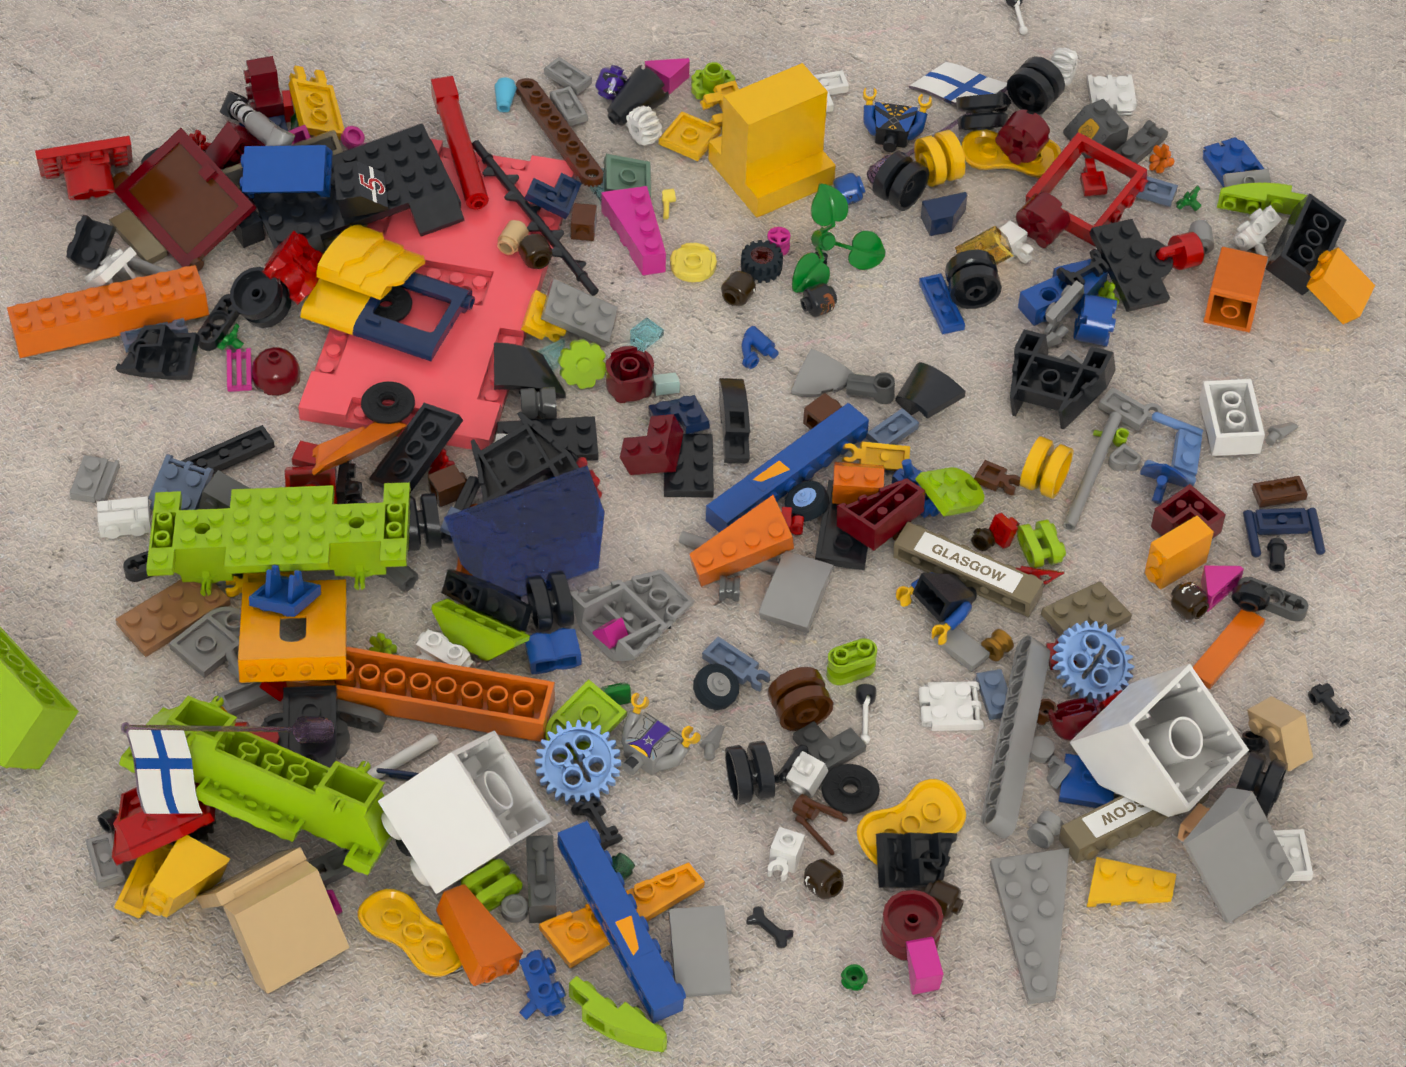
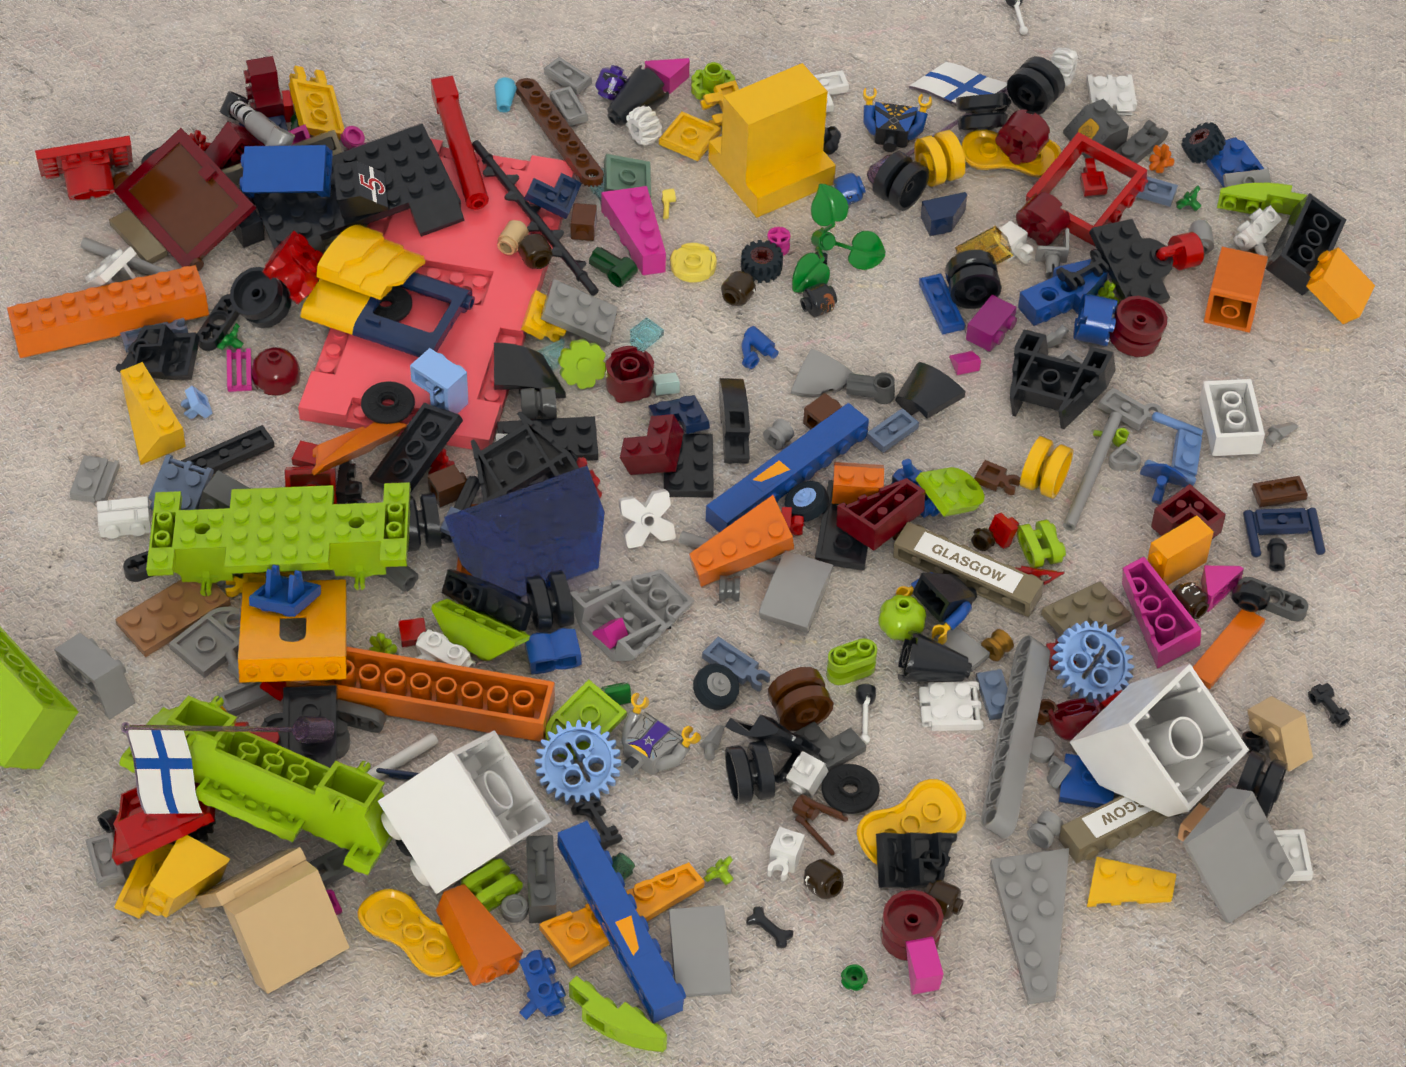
(90, 243): black bracket -> none
(98, 672): none -> light grey wedge
(151, 418): none -> yellow wedge
(196, 403): none -> light blue tile
(411, 630): none -> red tile
(442, 380): none -> light blue brick
(617, 270): none -> dark green piece
(646, 518): none -> white plant
(720, 871): none -> lime plant
(773, 735): none -> black slope
(778, 433): none -> light grey wheel
(831, 139): none -> black plate
(878, 454): yellow plate -> none
(900, 616): none -> lime plant
(931, 661): none -> black cone
(965, 362): none -> dark pink slope
(991, 323): none -> magenta brick
(1053, 255): none -> light grey bracket
(1059, 310): light grey hinge -> none
(1138, 326): none -> dark red wheel
(1161, 616): none -> dark pink wedge
(1203, 142): none -> black wheel

